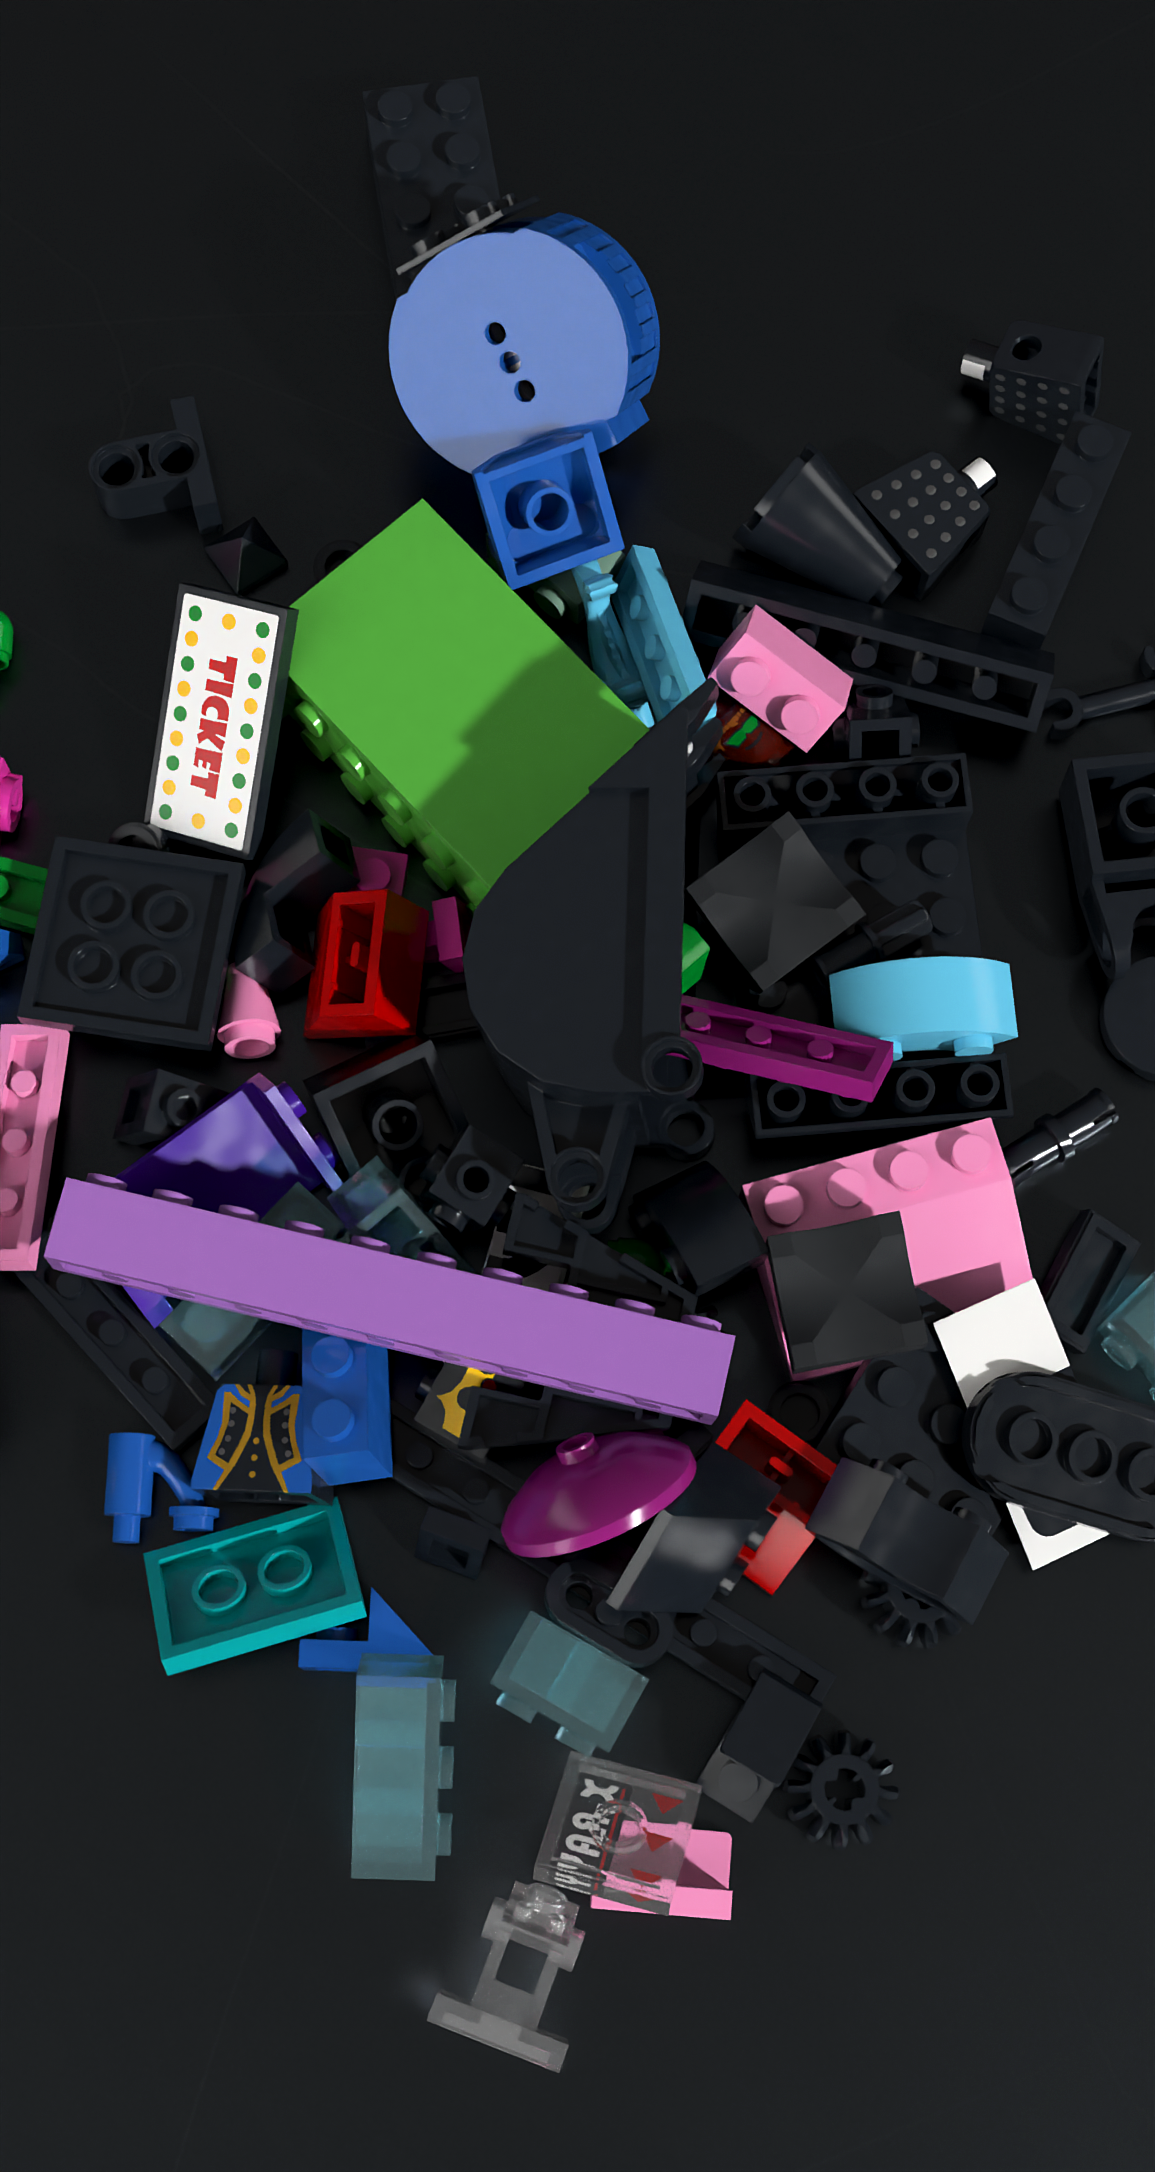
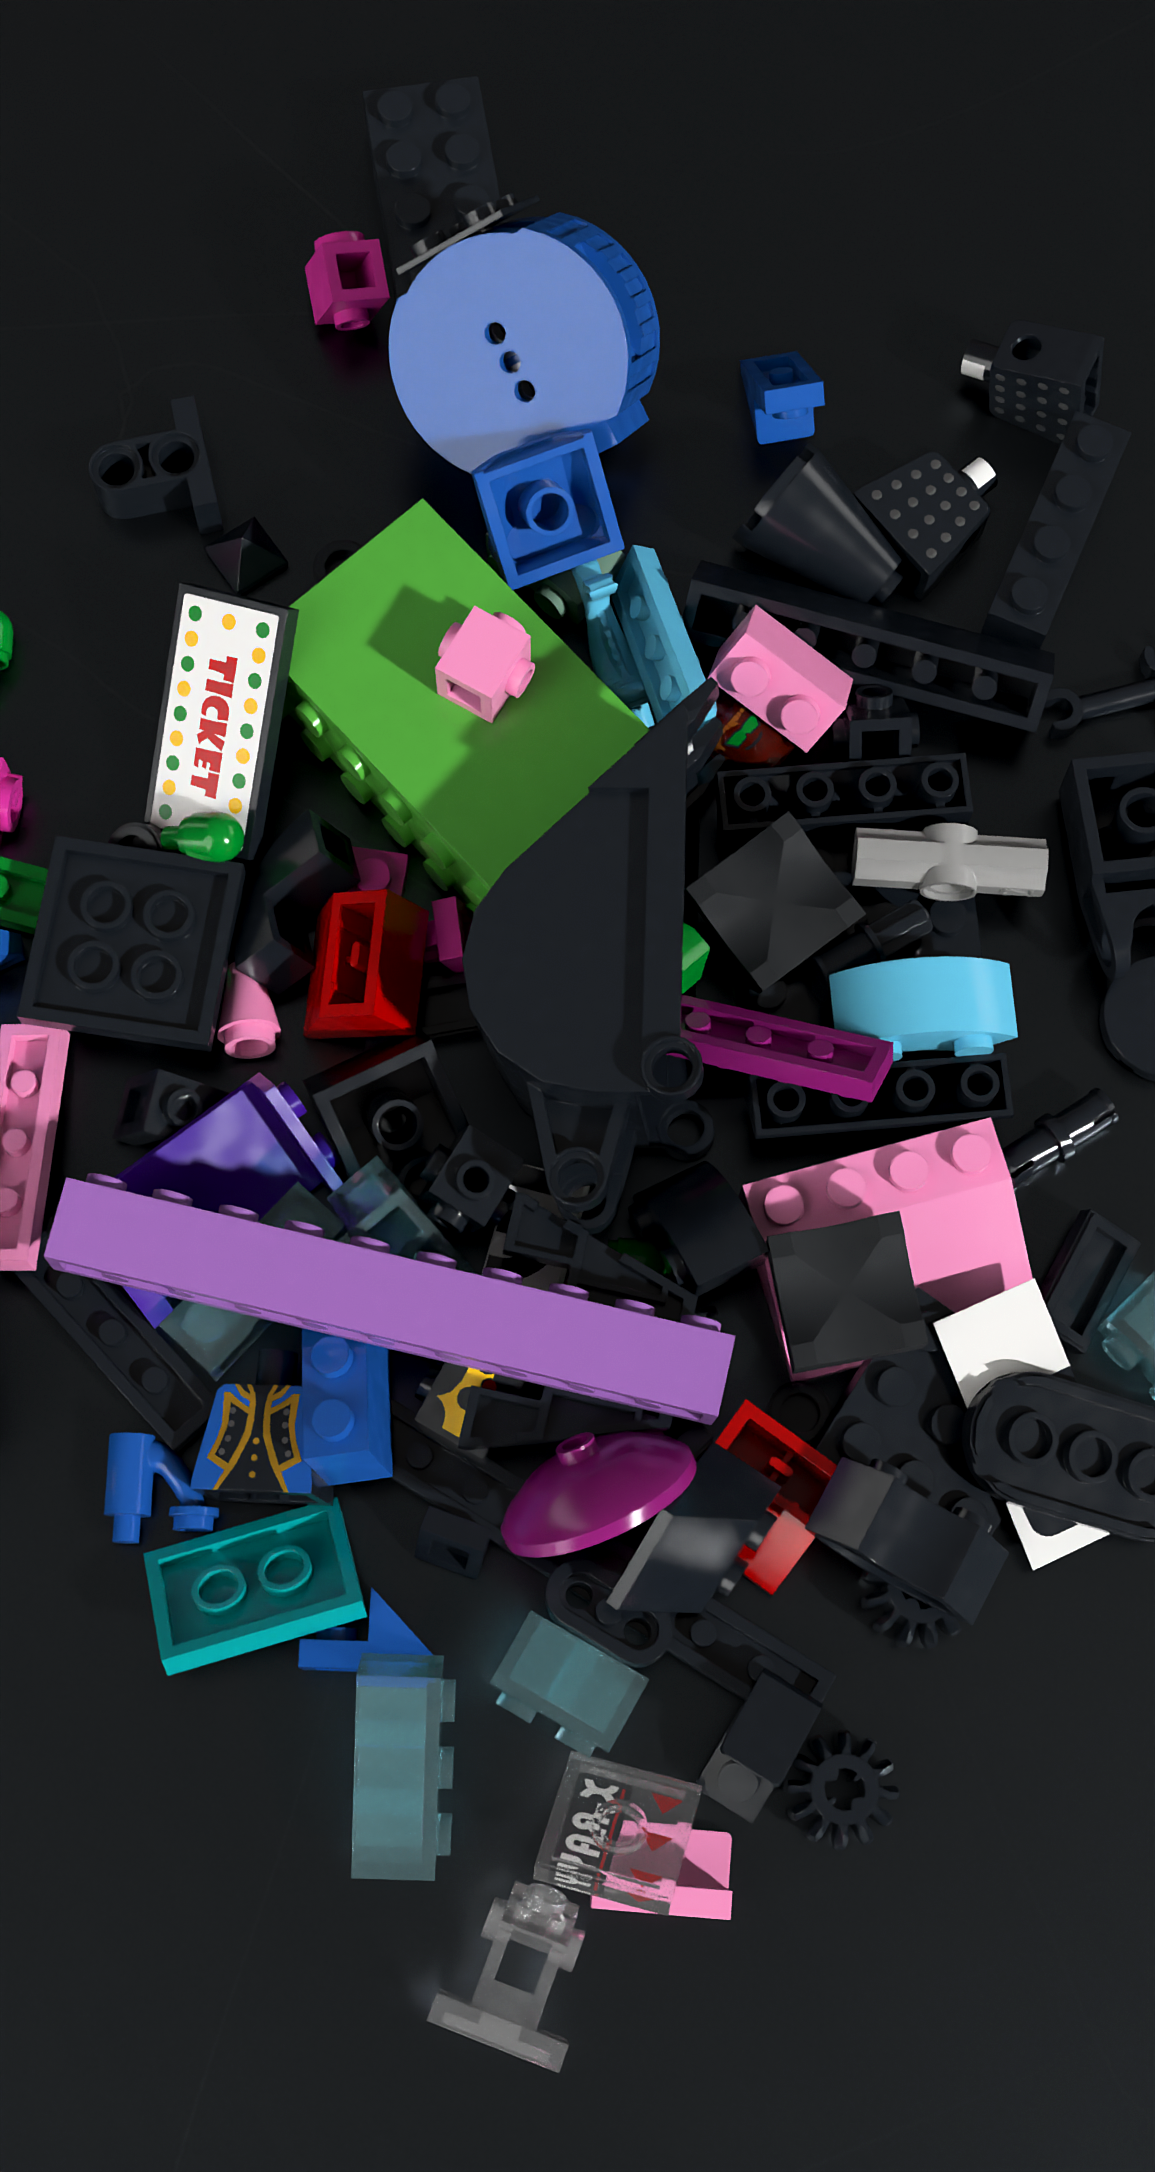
(205, 836): none -> green cylinder
(346, 280): none -> dark pink brick
(484, 662): none -> bright pink brick
(781, 396): none -> blue slope
(949, 862): none -> light grey piece

